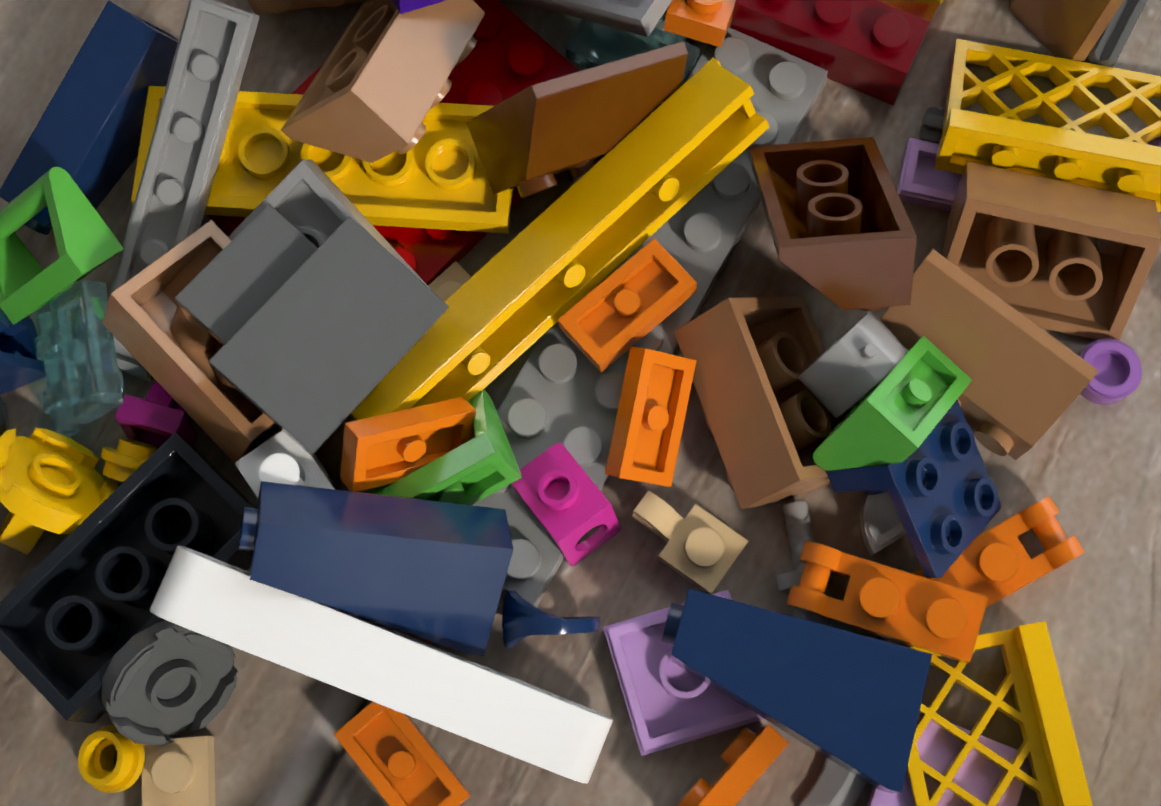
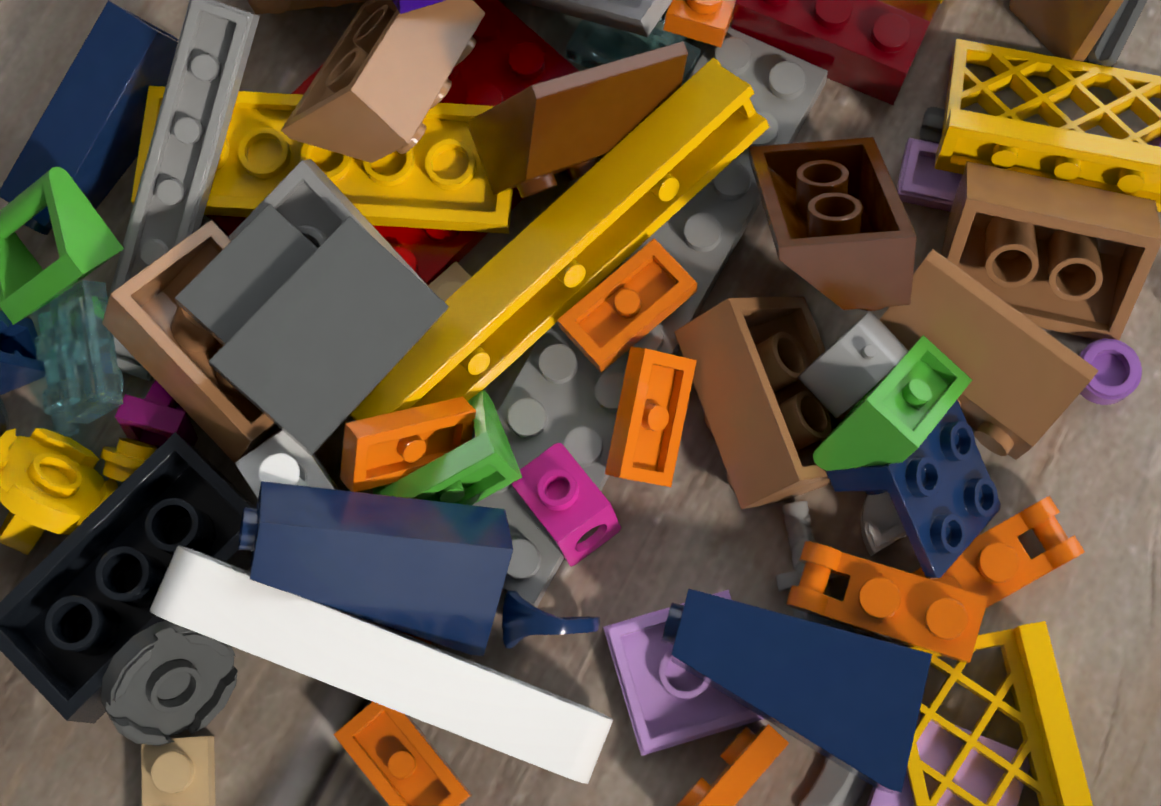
(97, 760): yellow plate -> none
(696, 546): tan plate -> none

